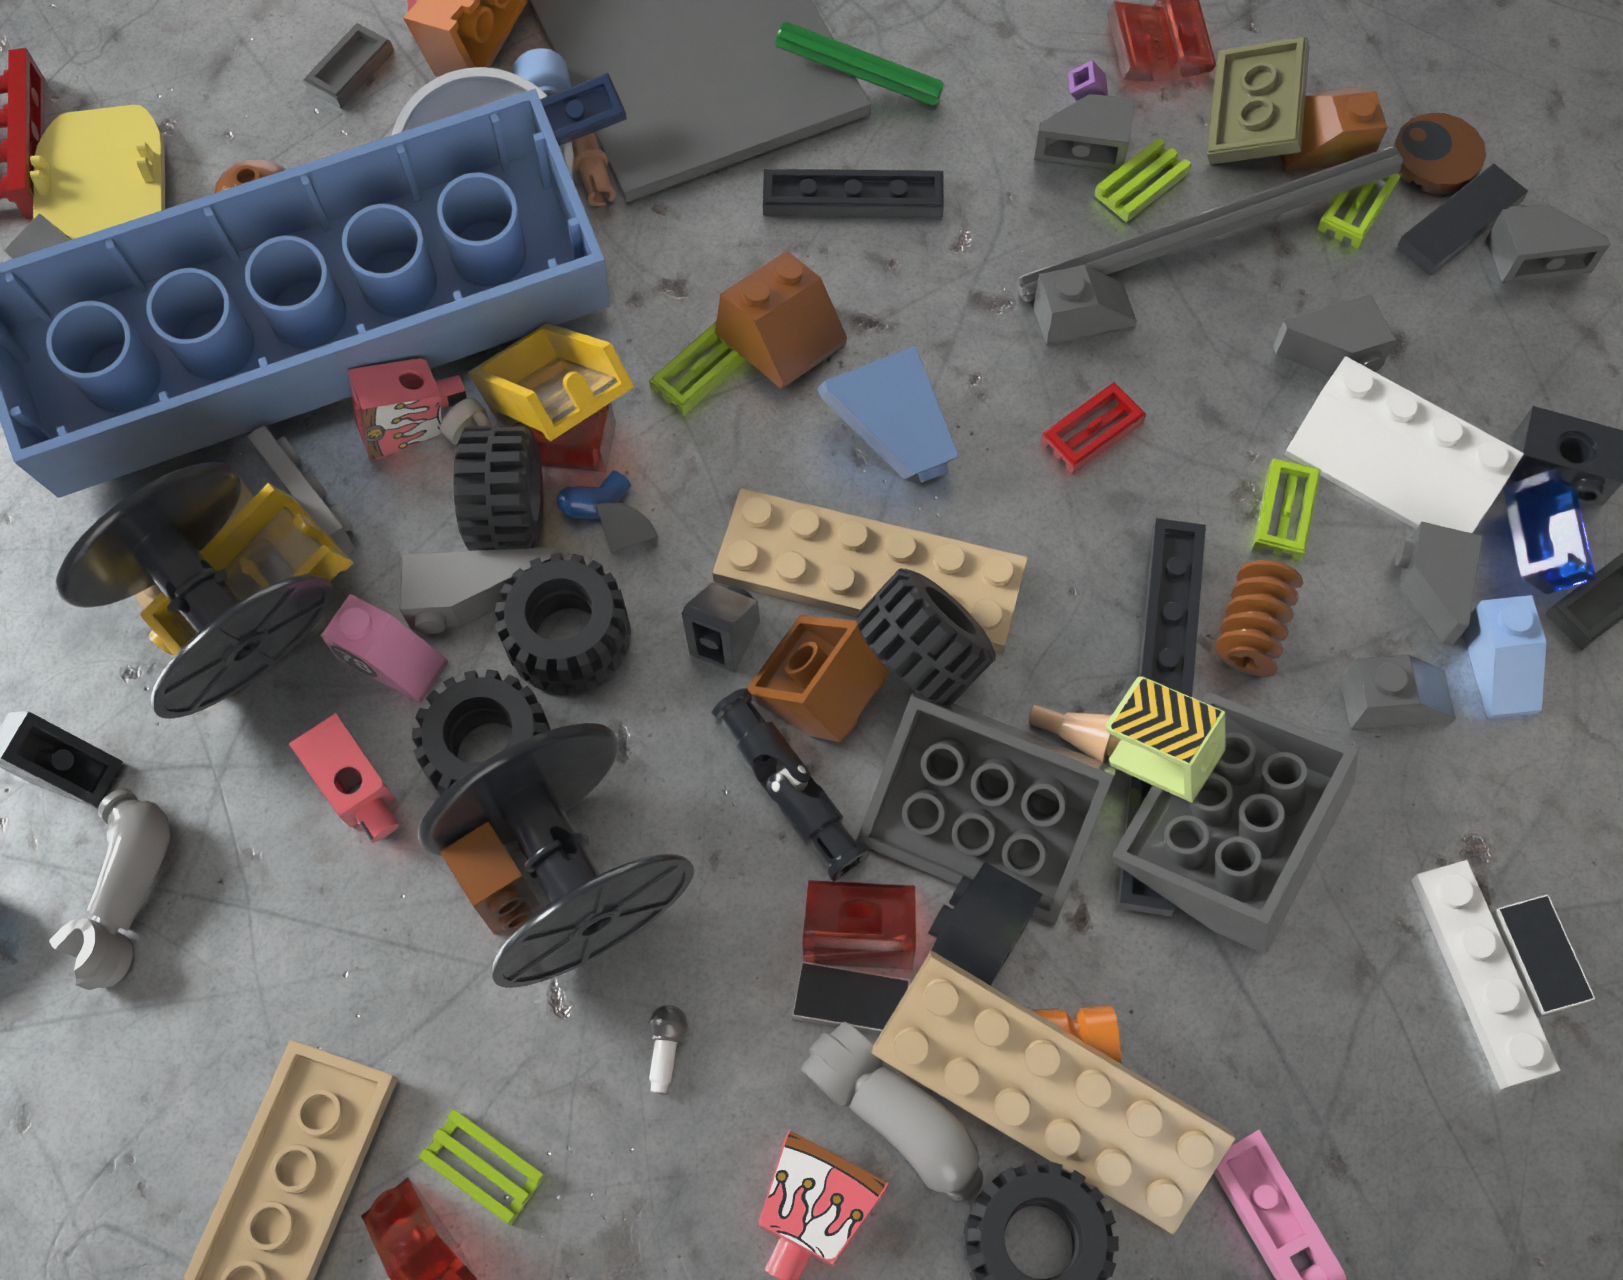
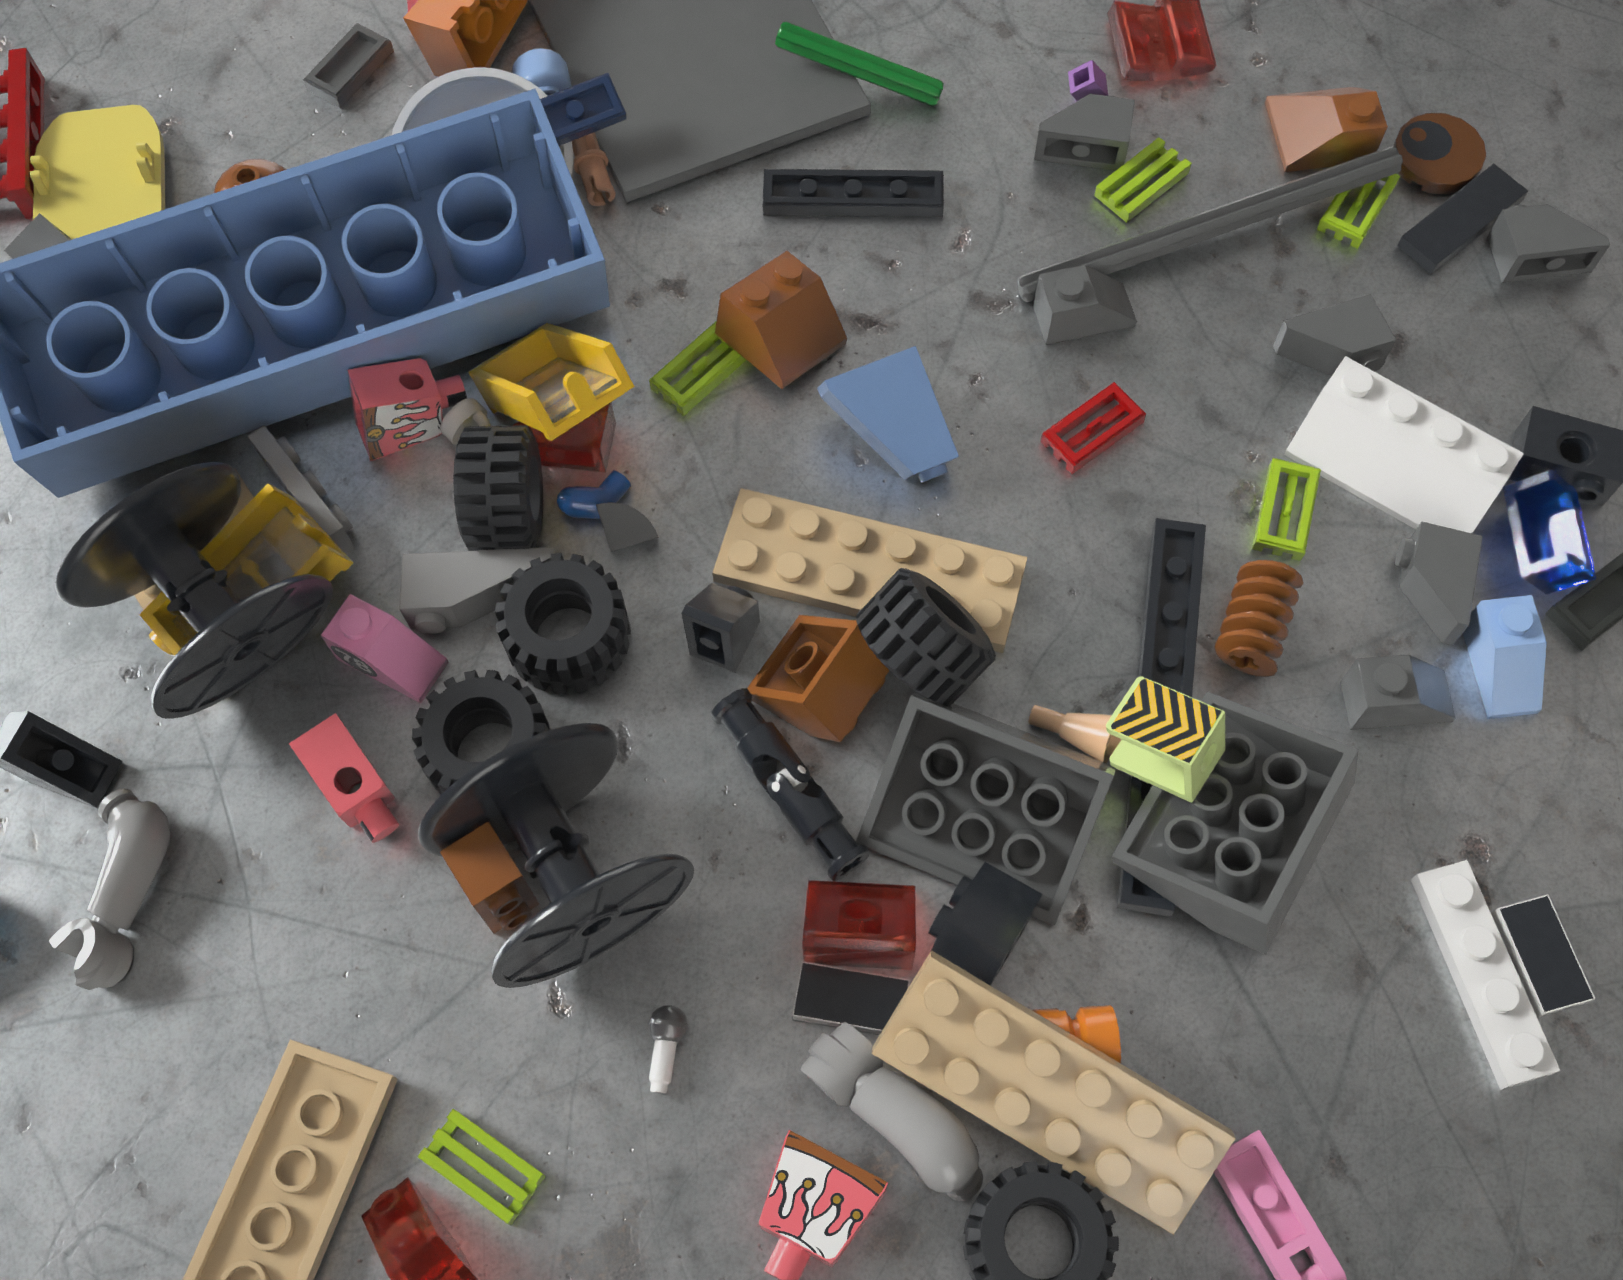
(1259, 101): olive tile -> none

